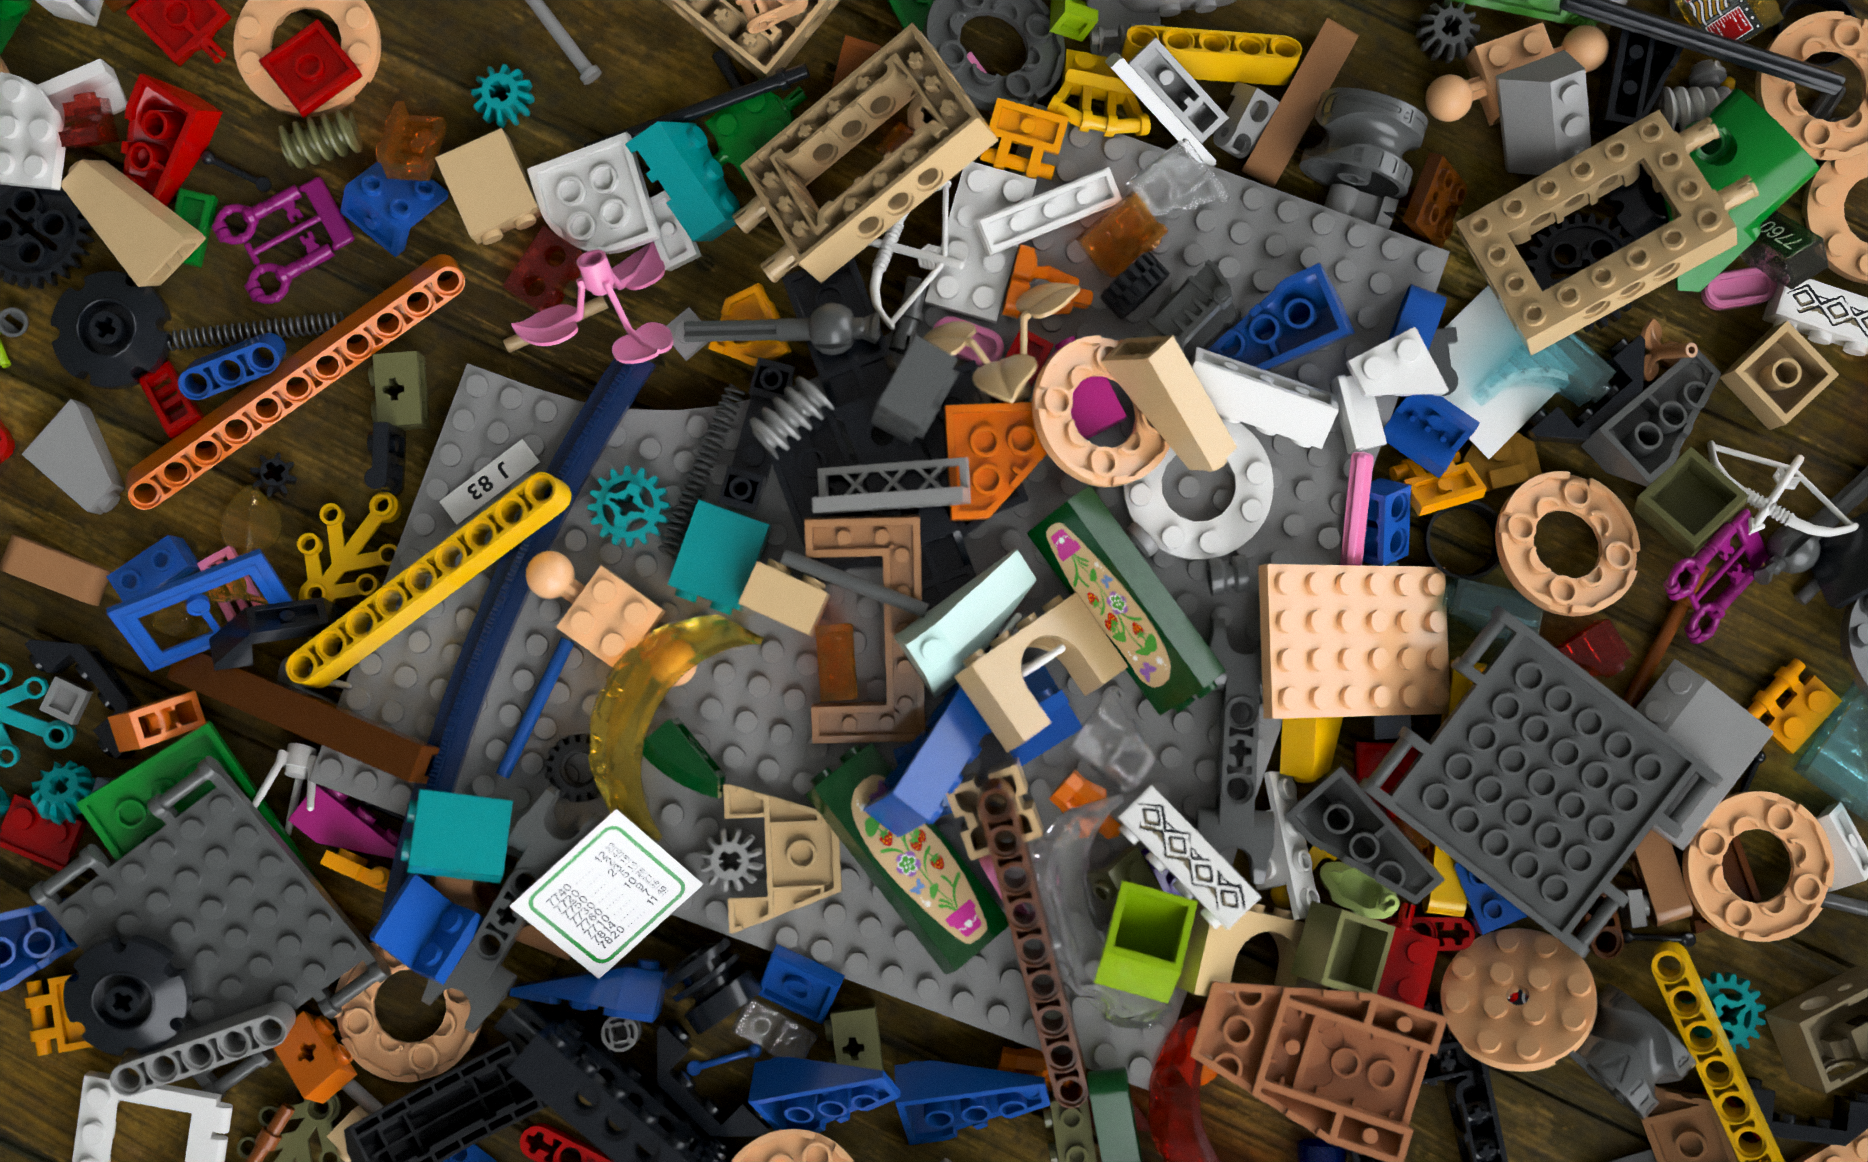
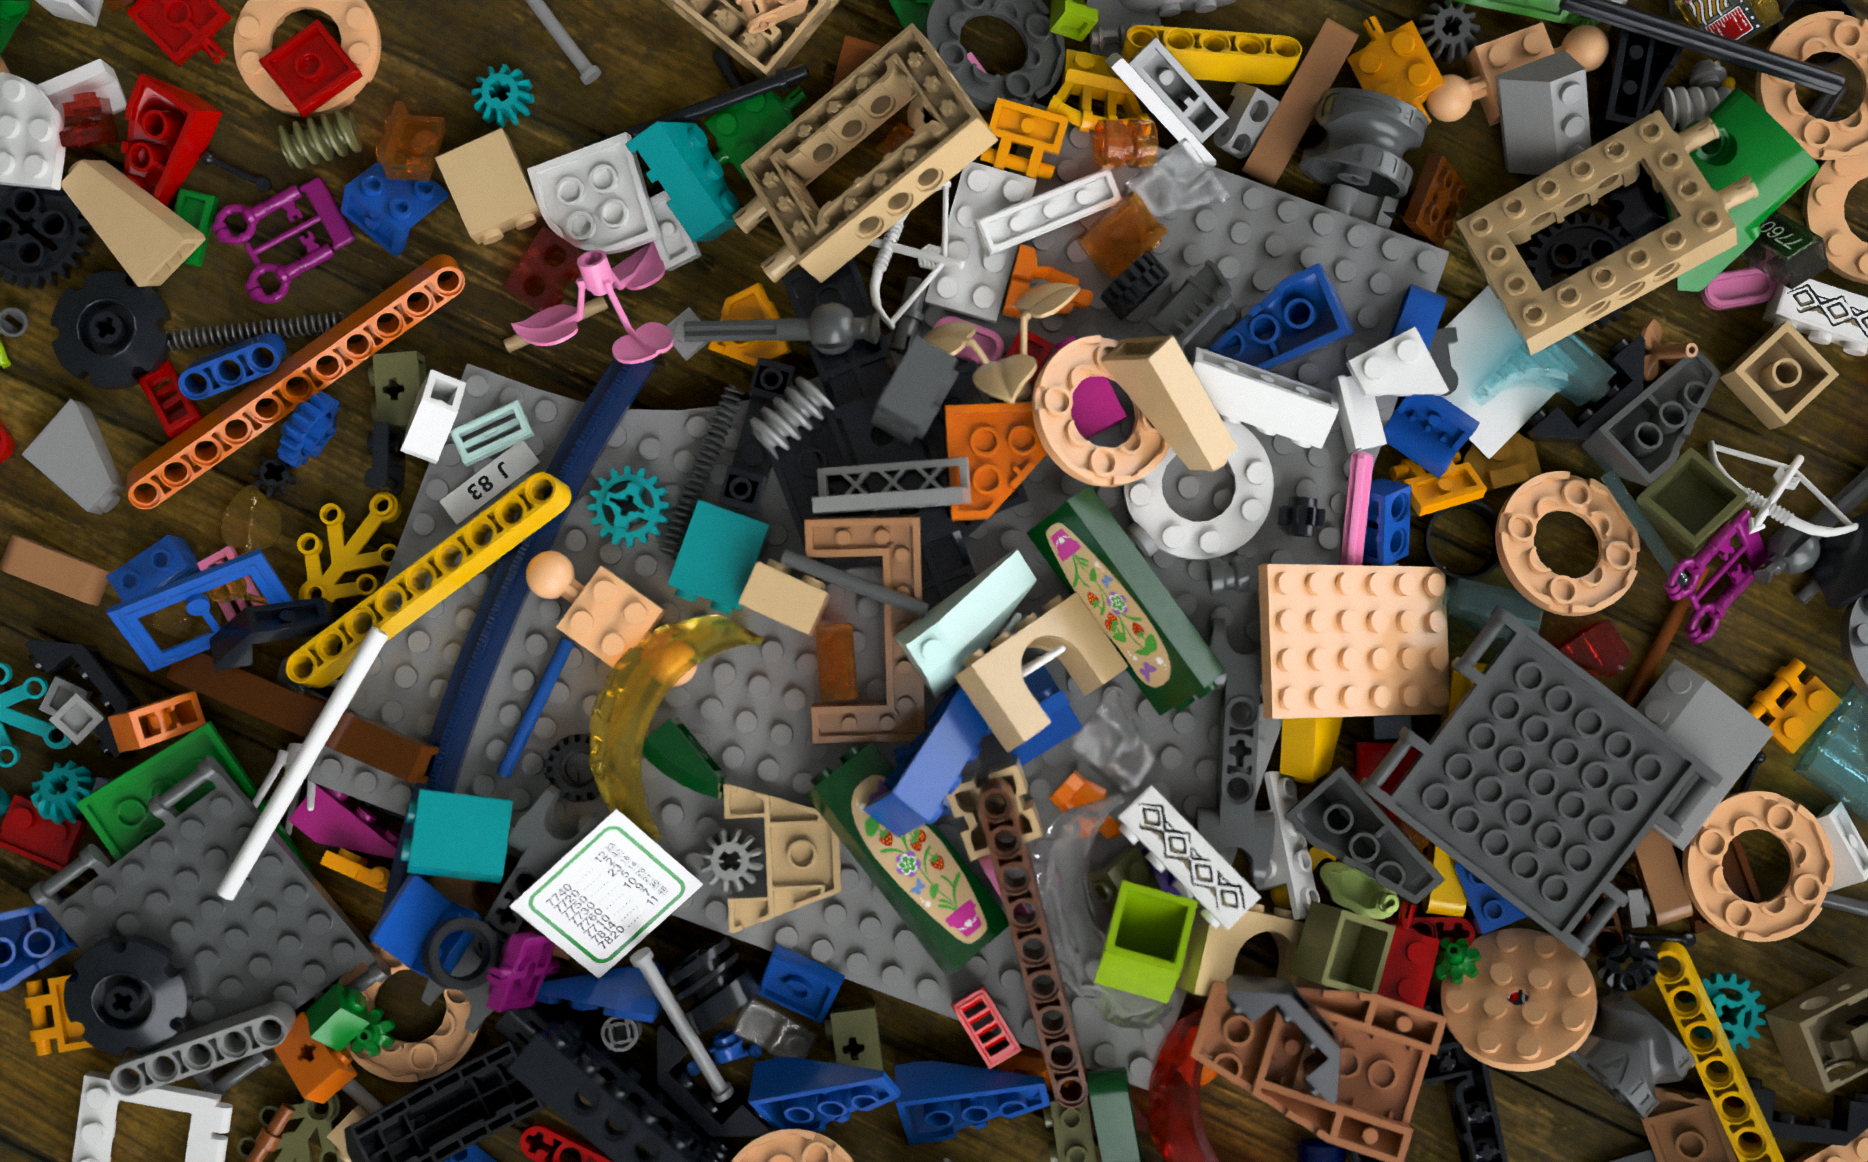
(77, 718): none -> light grey plate
(302, 763): none -> white piece
(308, 429): none -> blue gear
(338, 1016): none -> green brick
(376, 1033): none -> green plant
(431, 946): none -> black tyre
(433, 416): none -> white slope
(498, 445): none -> light aqua tile
(522, 971): none -> magenta plate
(643, 960): none -> light grey bar
(726, 1046): none -> blue plate
(969, 1000): none -> slope
(1121, 144): none -> clear orange wheel
(1259, 994): none -> black slope
(1301, 517): none -> black gear
(1396, 64): none -> light orange plate
(1456, 960): none -> green plant
(1637, 974): none -> black gear
(1642, 524): none -> clear light blue bar

